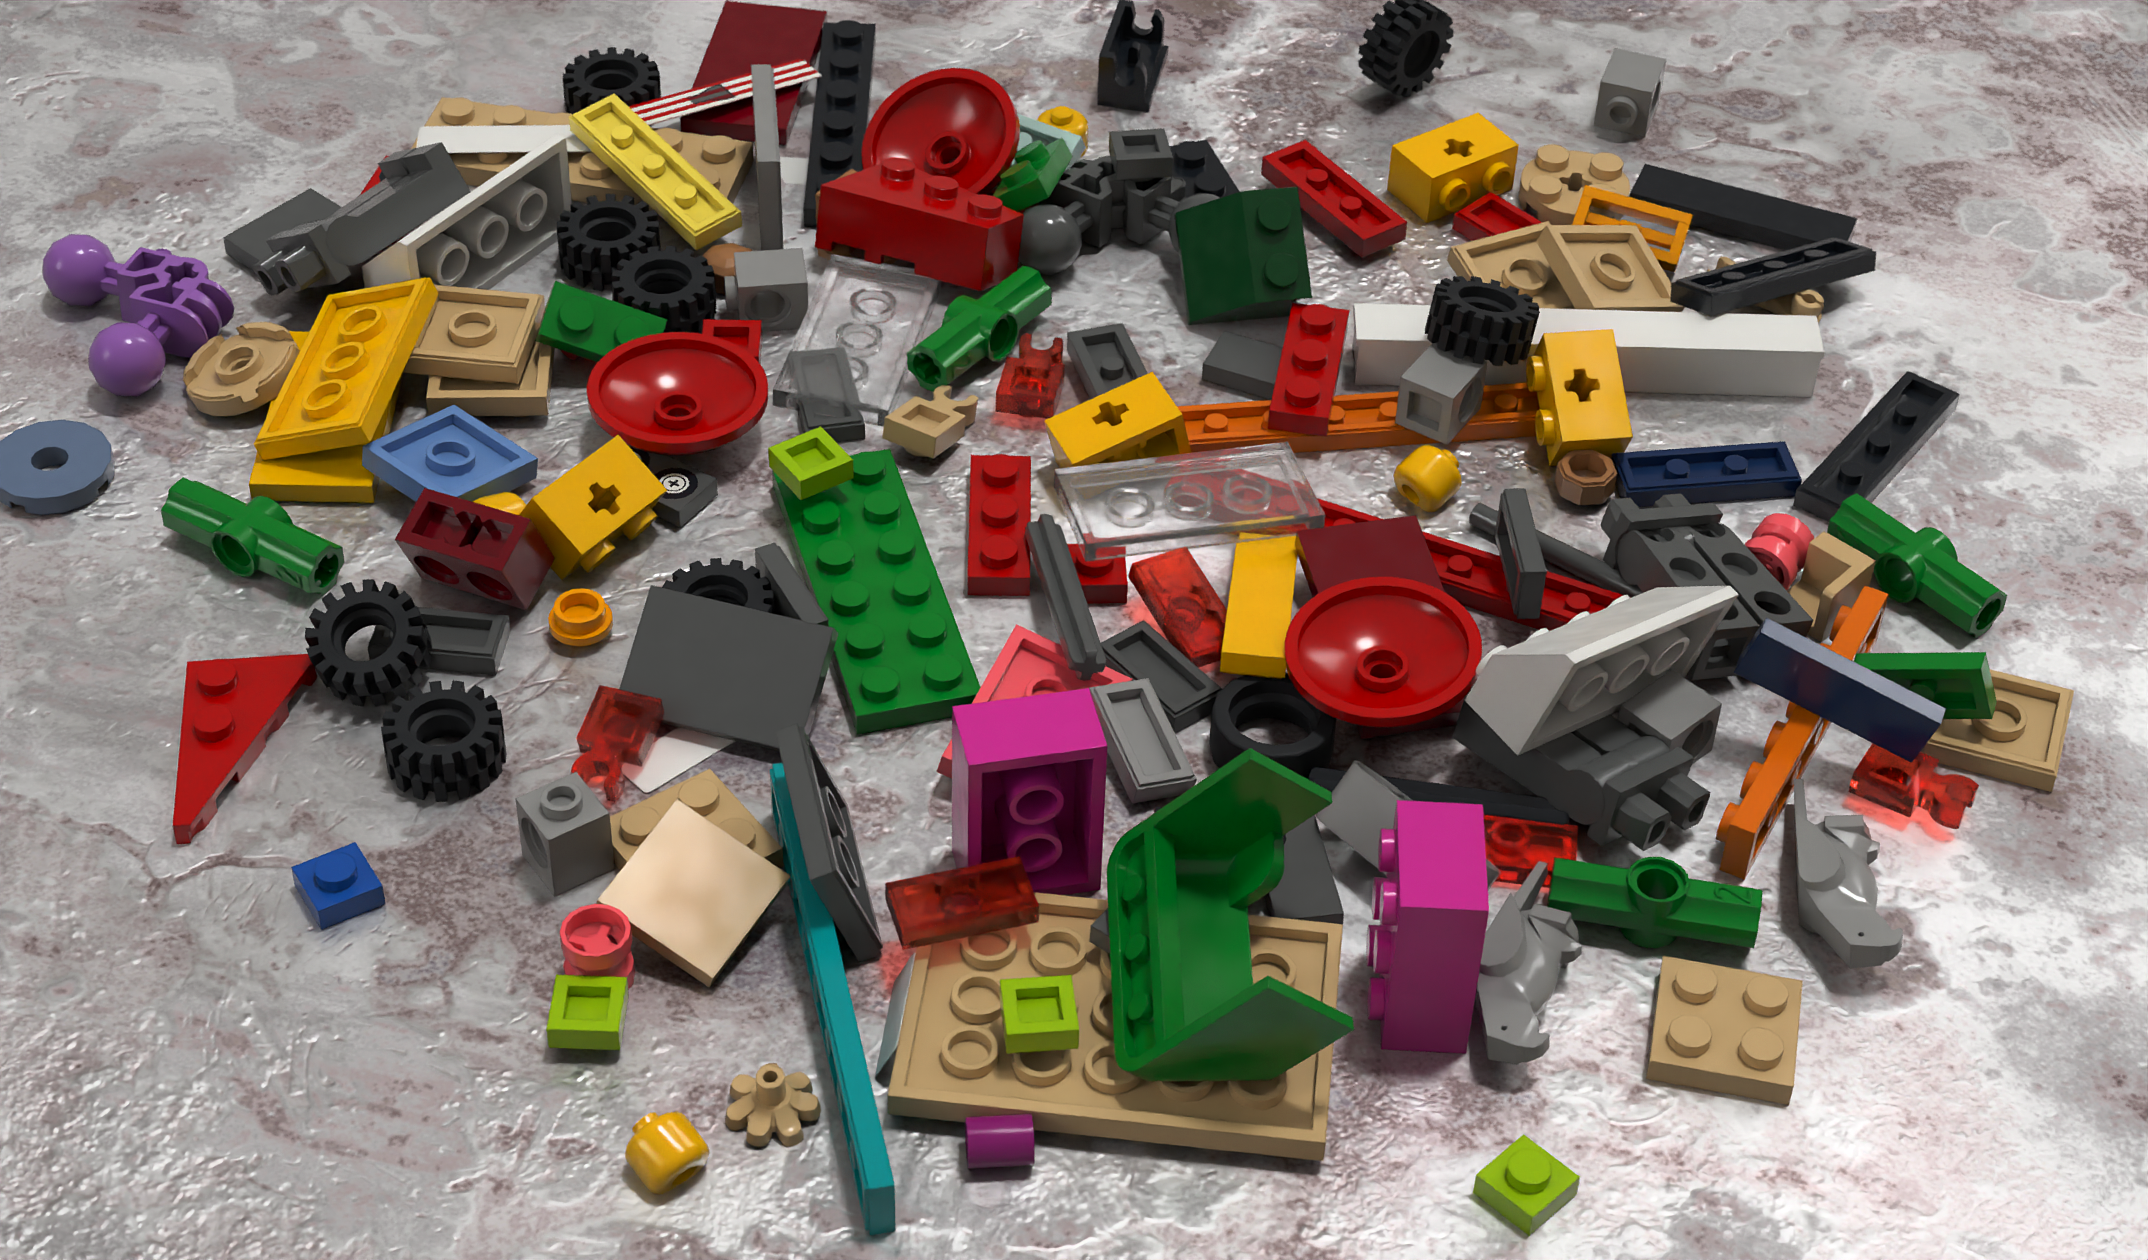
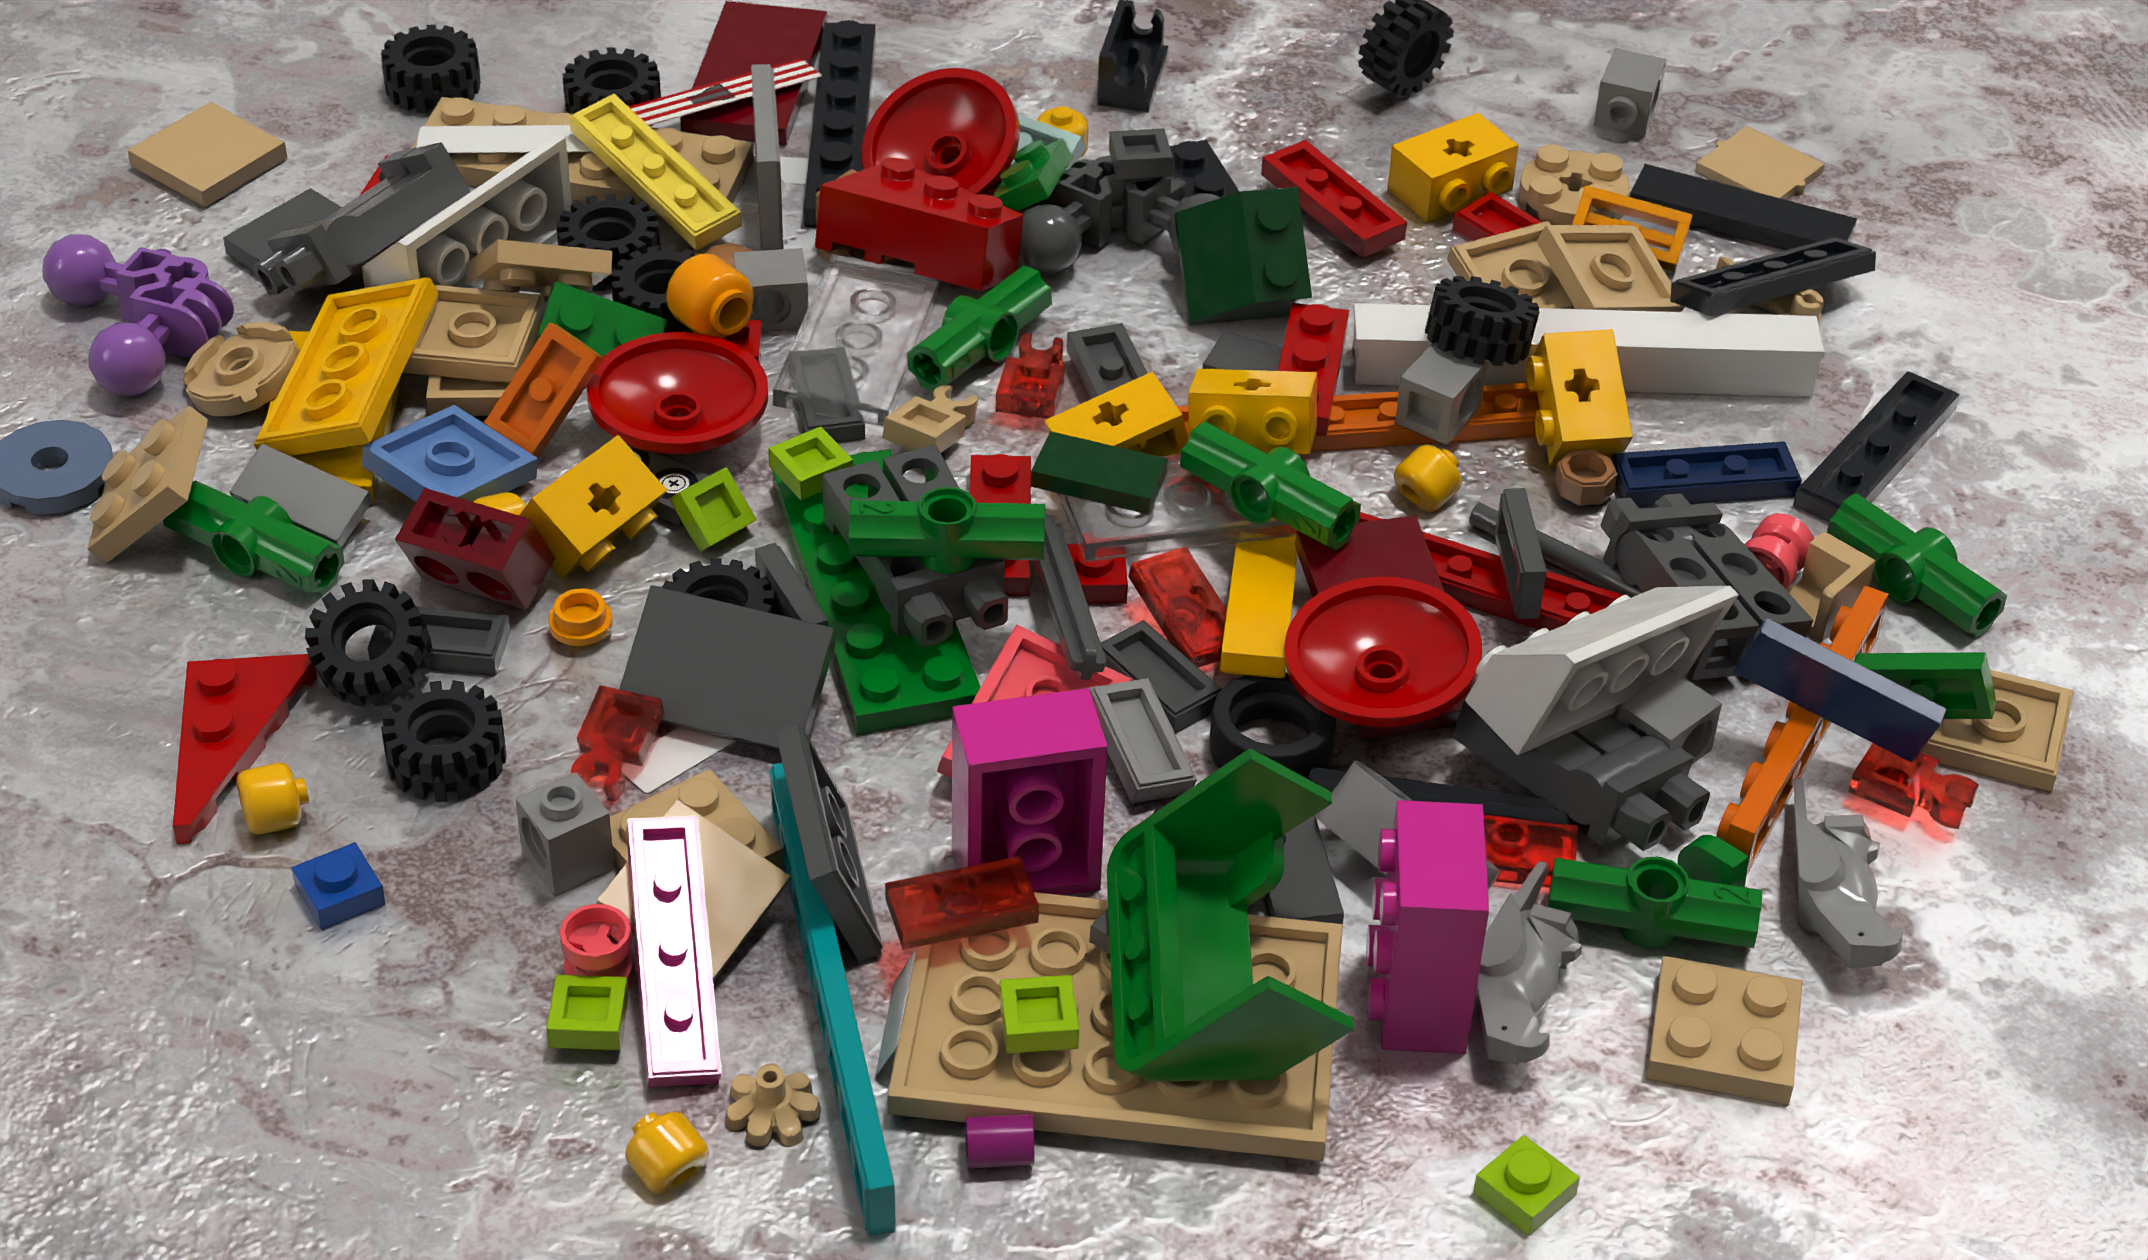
(146, 483): none -> tan plate
(207, 154): none -> tan tile
(271, 798): none -> yellow piece
(308, 495): none -> light grey tile
(430, 66): none -> black tyre
(536, 266): none -> tan plate
(544, 389): none -> orange plate
(673, 952): none -> tile
(710, 296): none -> light orange head
(713, 509): none -> lime plate
(912, 594): none -> dark grey hips
(946, 530): none -> green piece
(1099, 472): none -> dark green tile
(1257, 406): none -> yellow brick
(1270, 485): none -> green piece
(1714, 861): none -> green tile
(1760, 165): none -> tan piece

